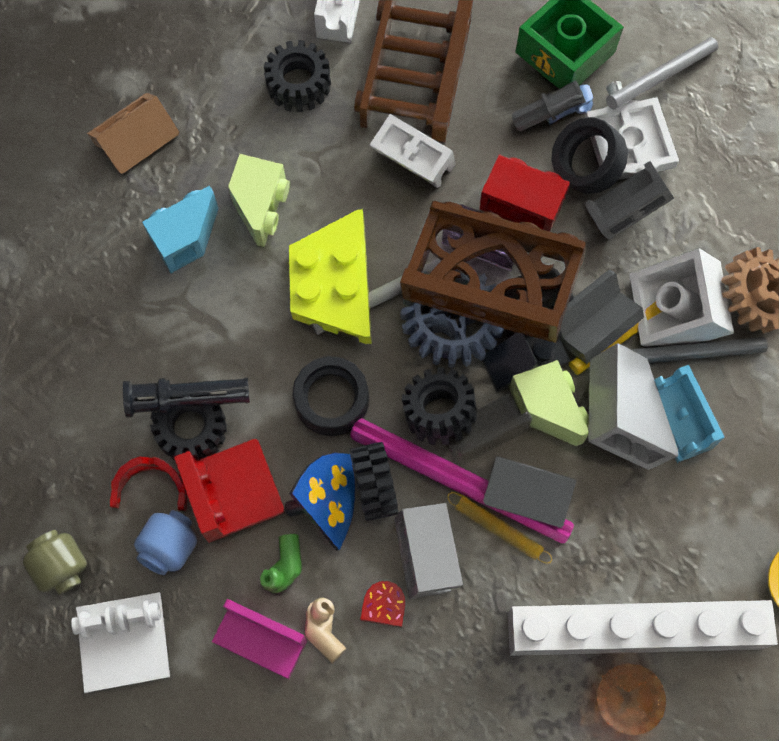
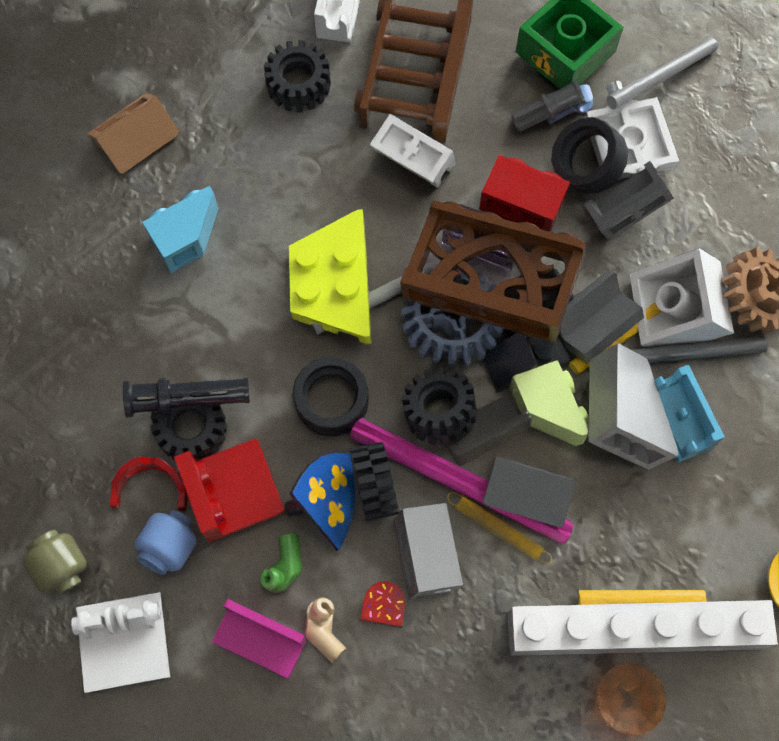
(256, 192): yellowish green slope -> none
(596, 597): none -> yellow bar

